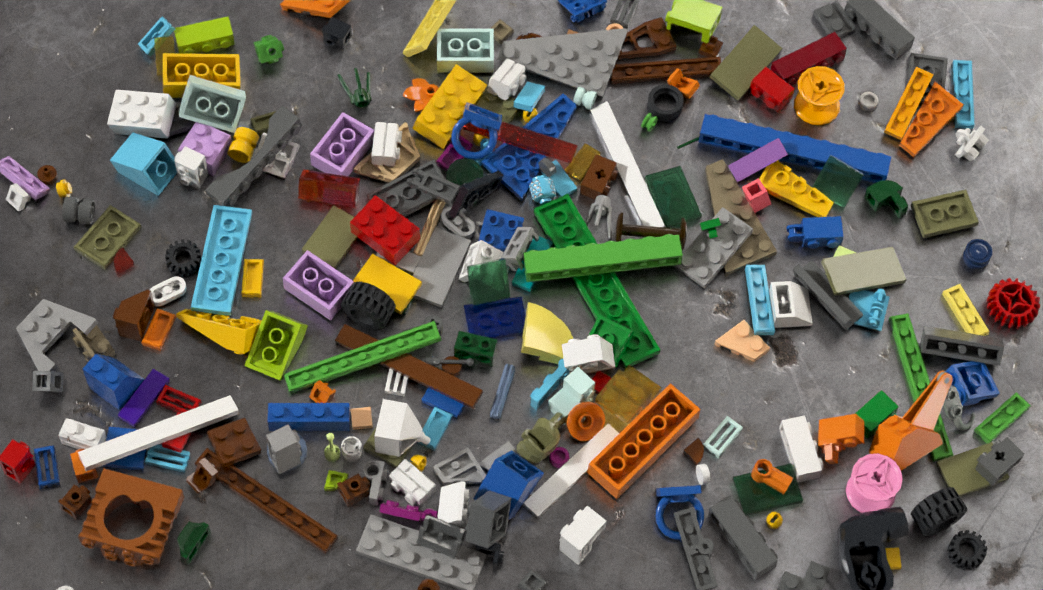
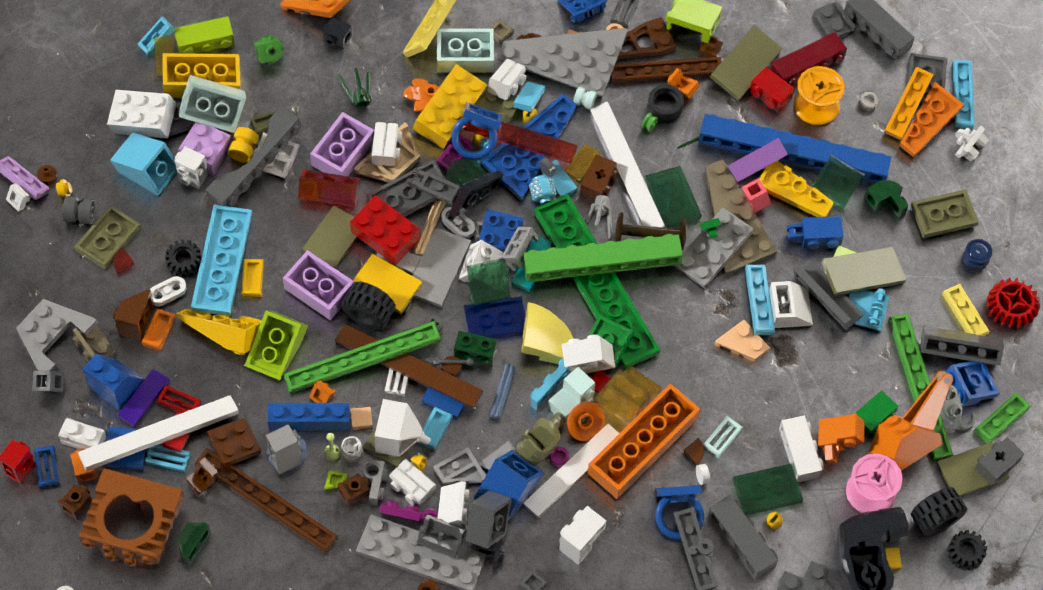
(773, 476): orange piece -> none

